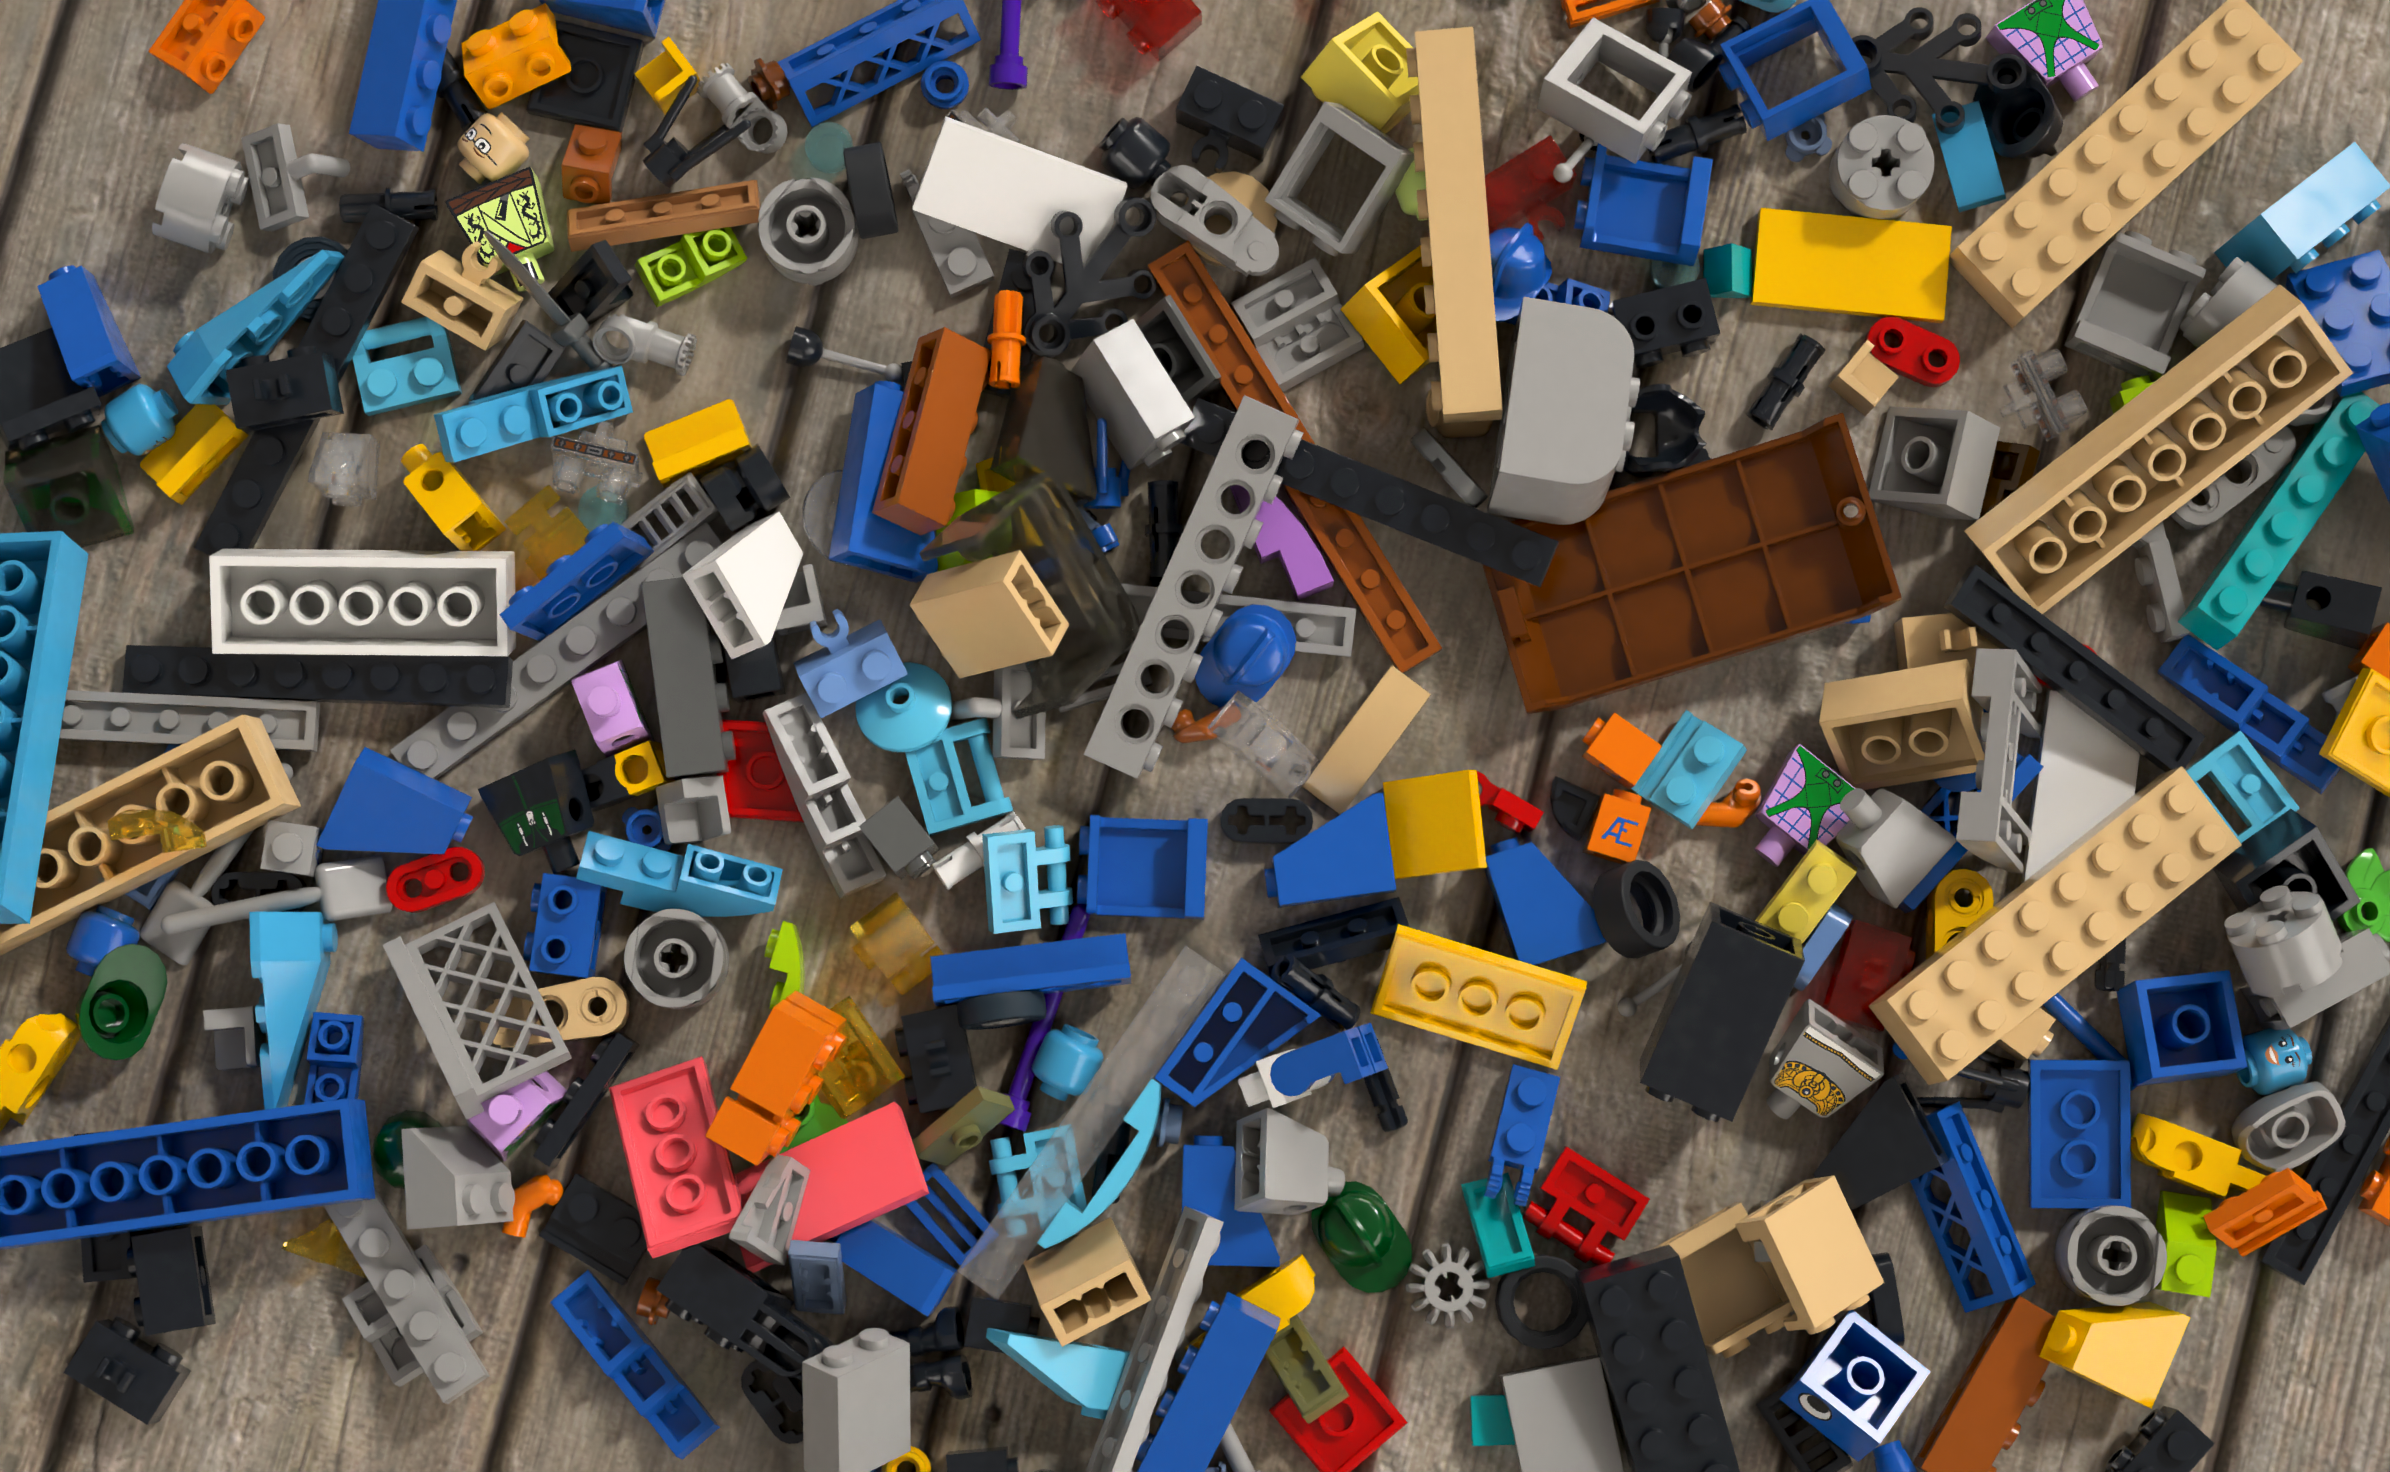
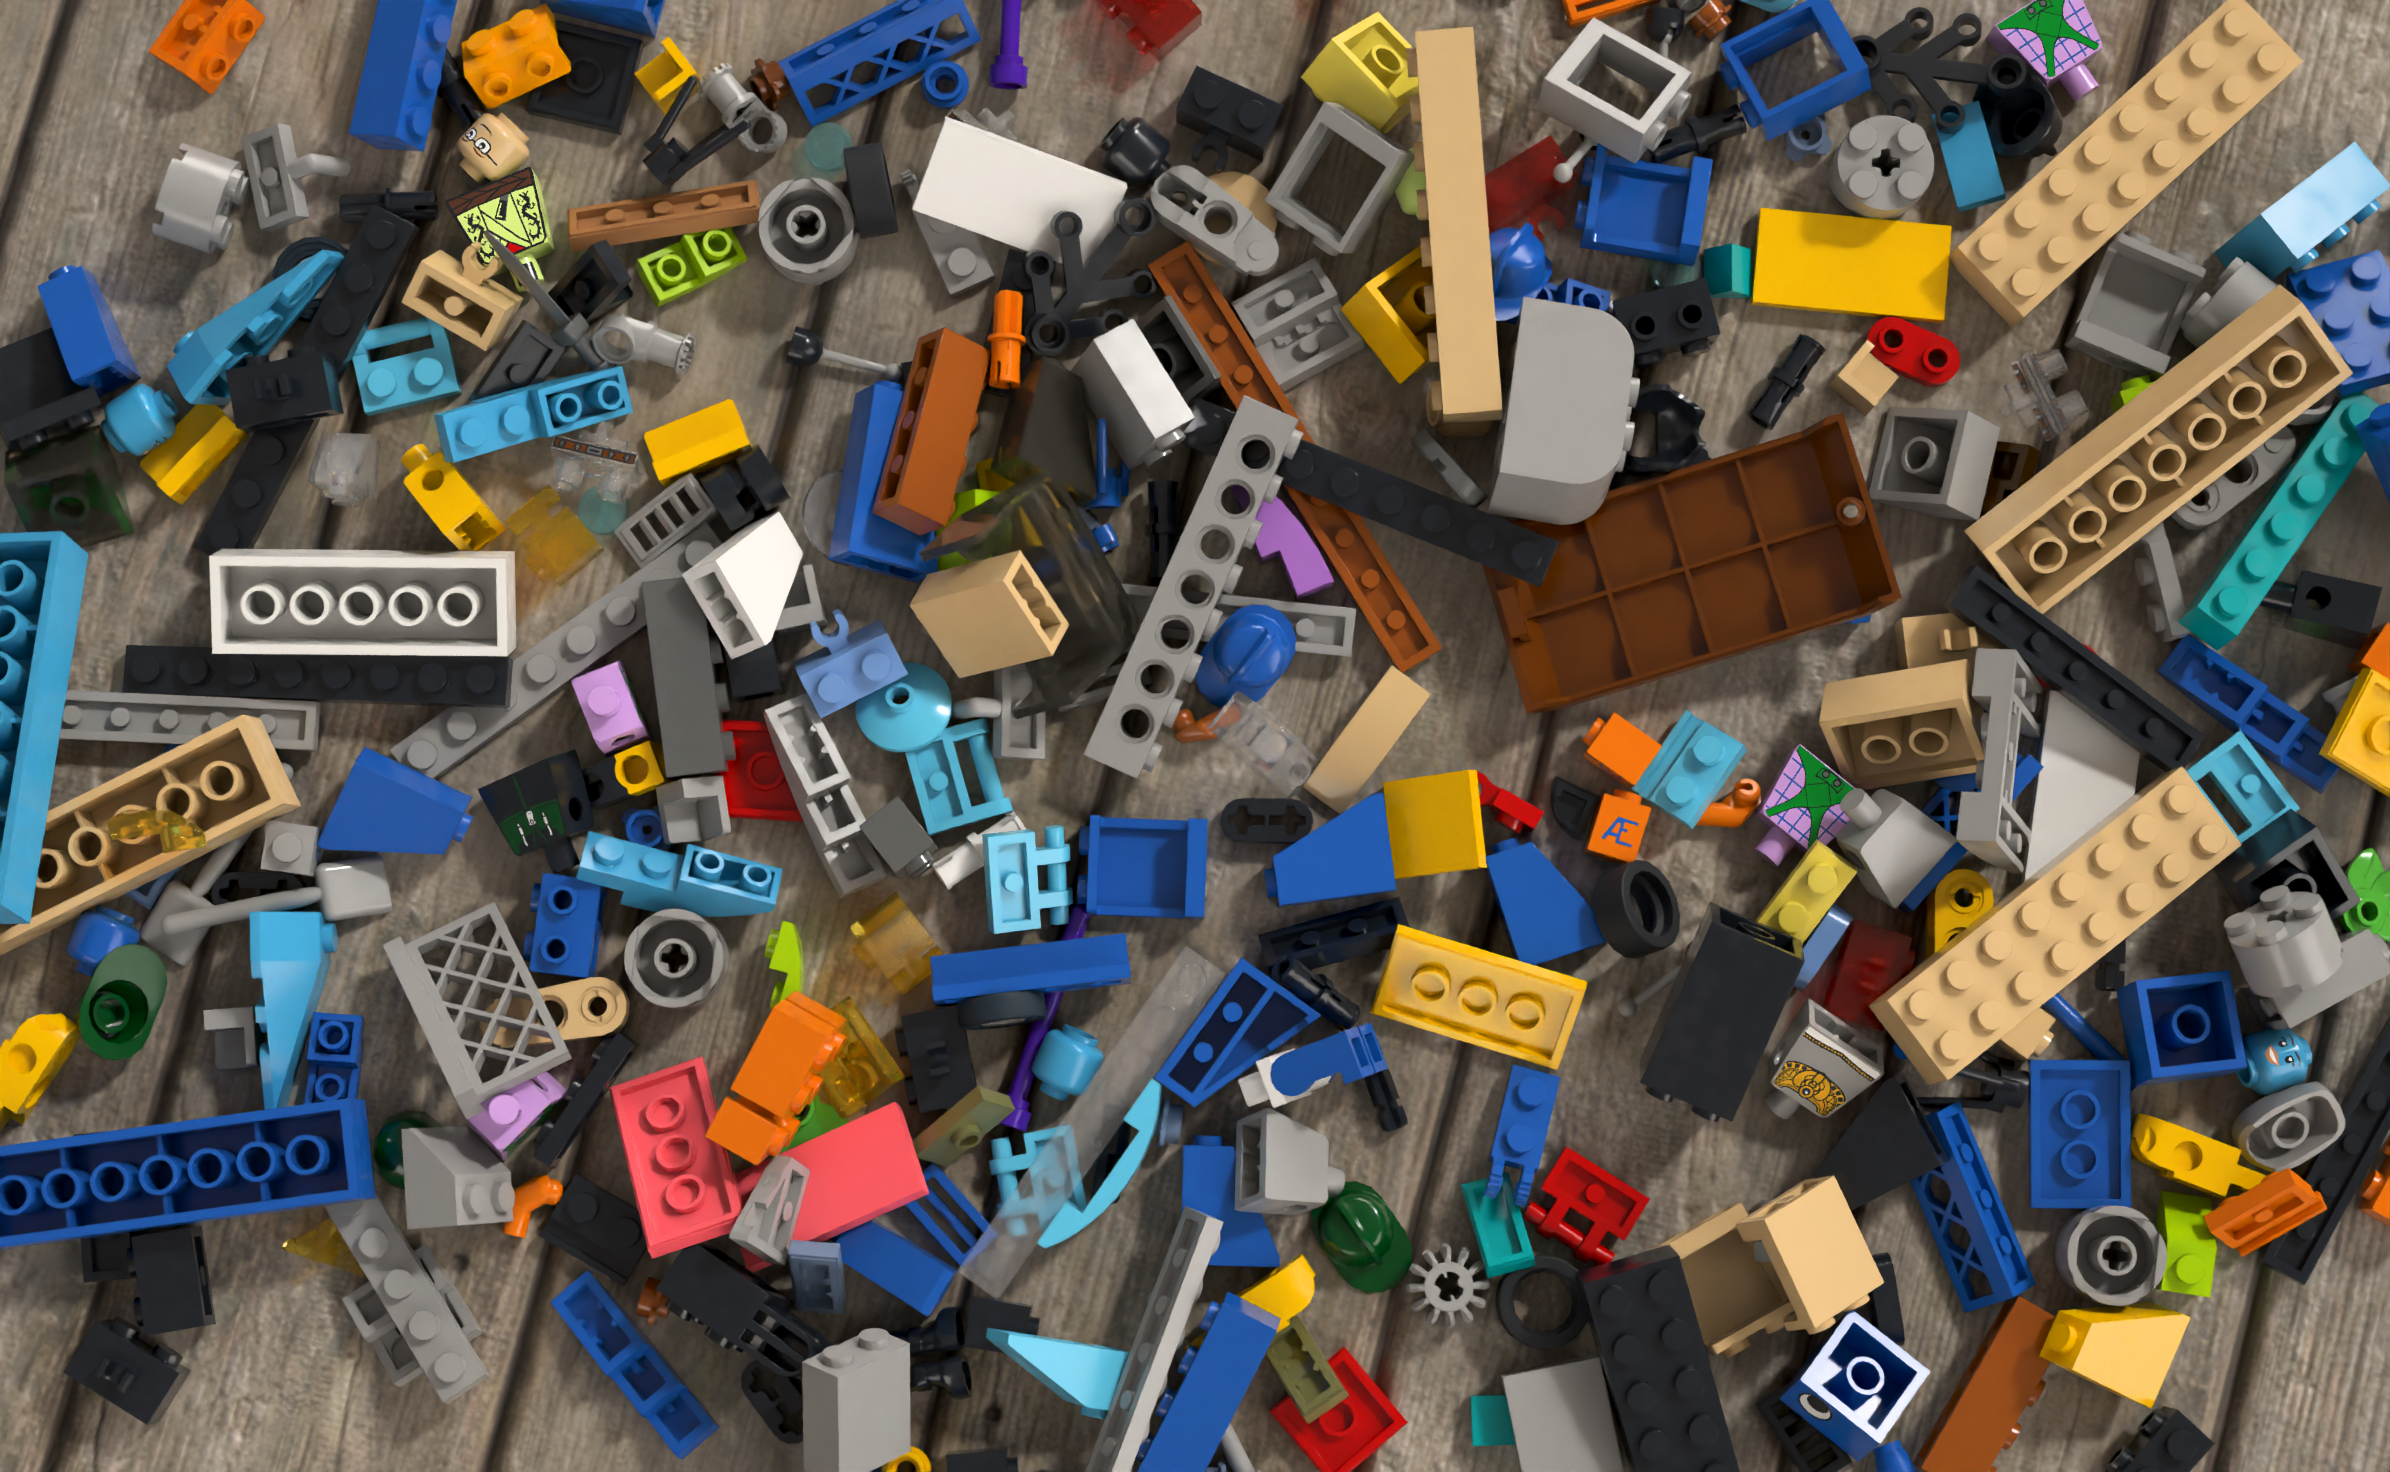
(436, 879): red plate -> none
(576, 581): blue plate -> none
(590, 164): dark orange bracket -> none
(1086, 1281): tan brick -> none
(1704, 58): black bar -> none

